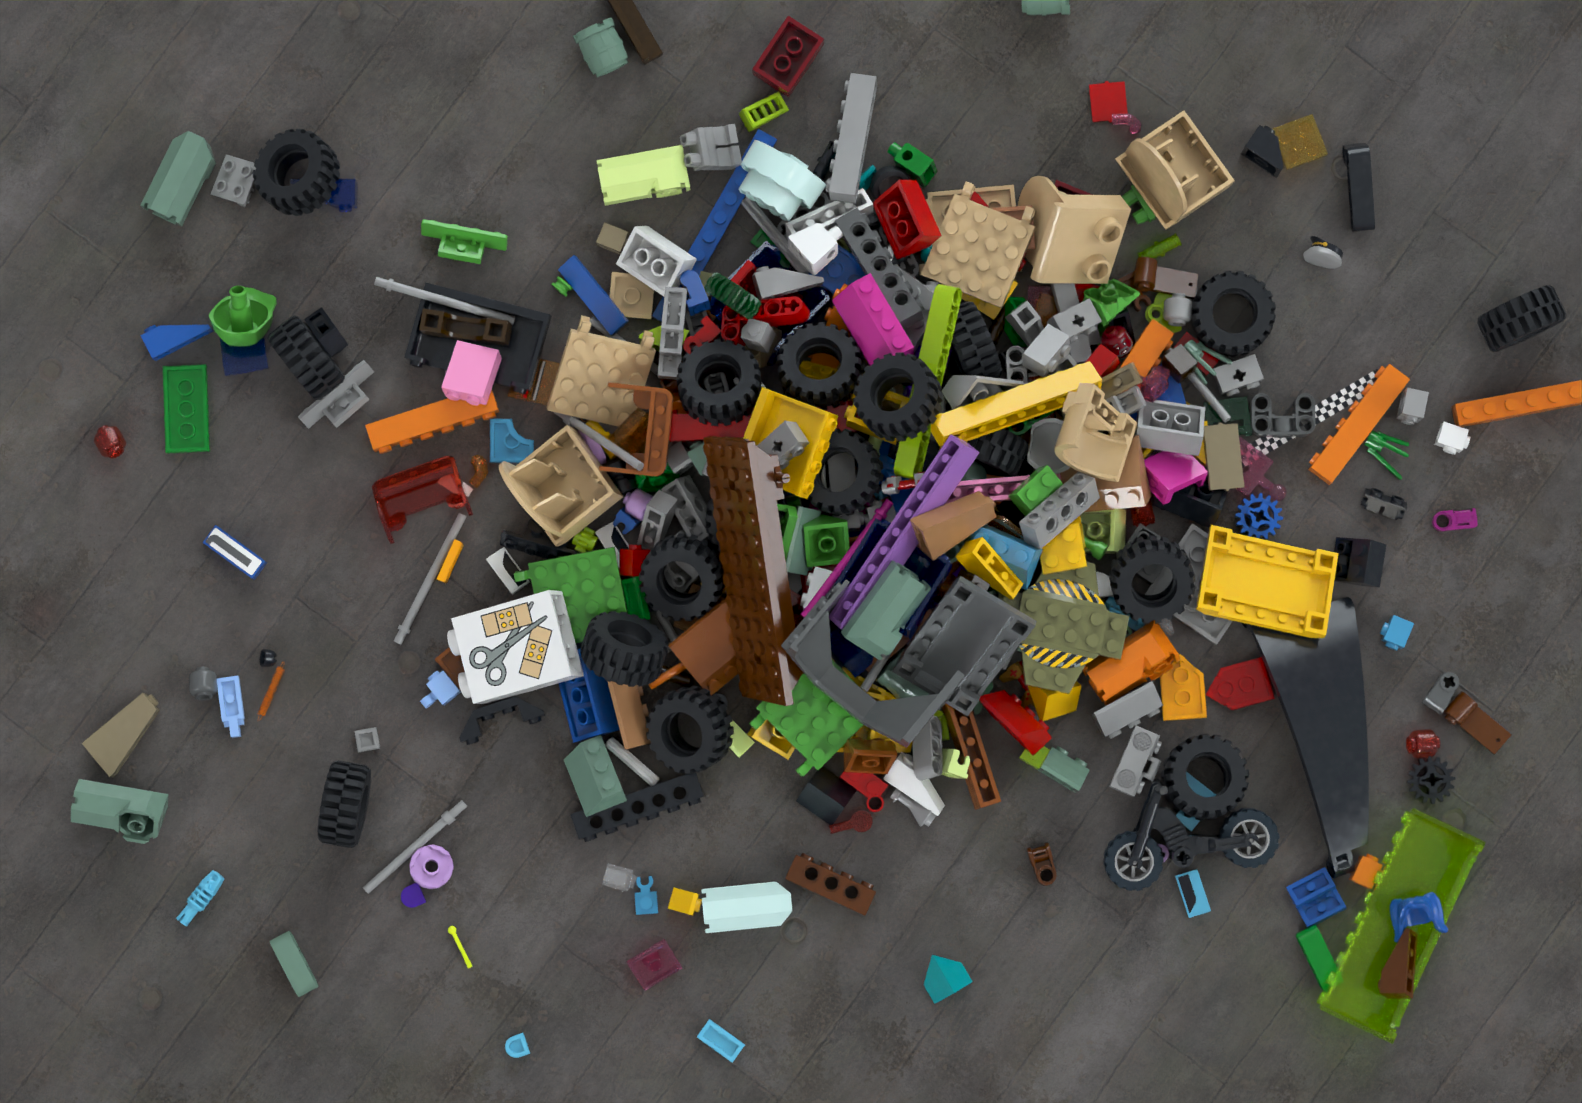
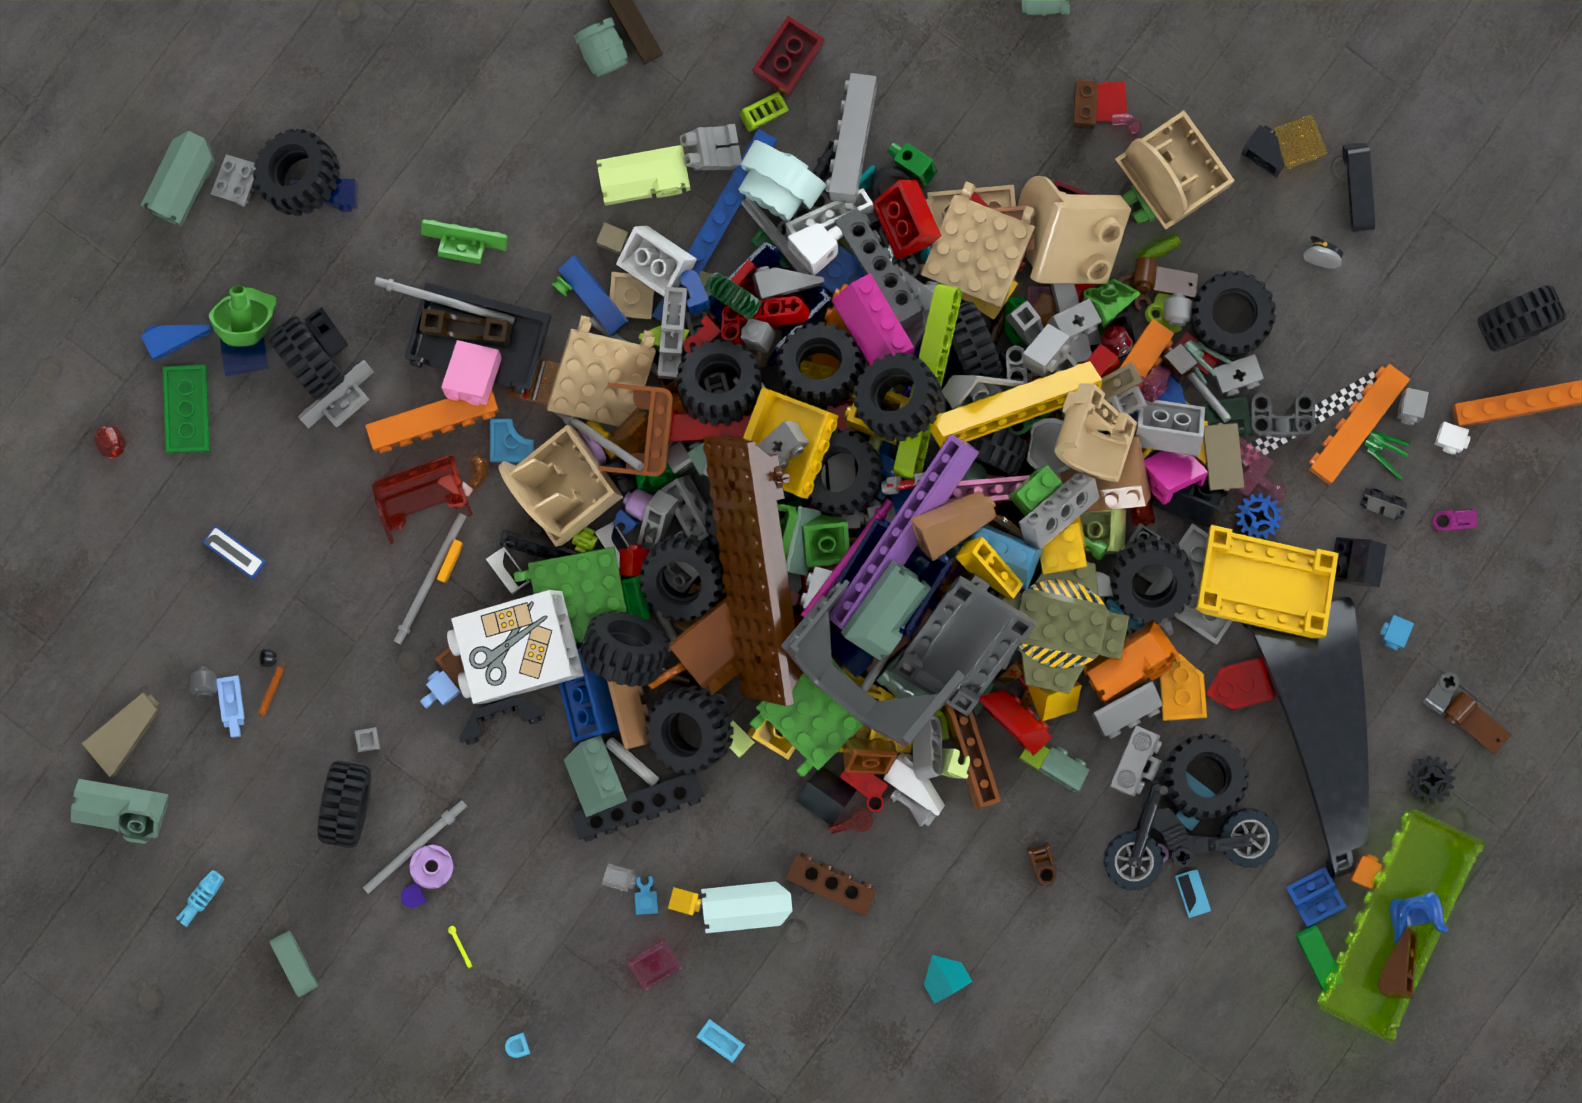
(1085, 104): none -> reddish brown brick
(1422, 743): clear red head -> none

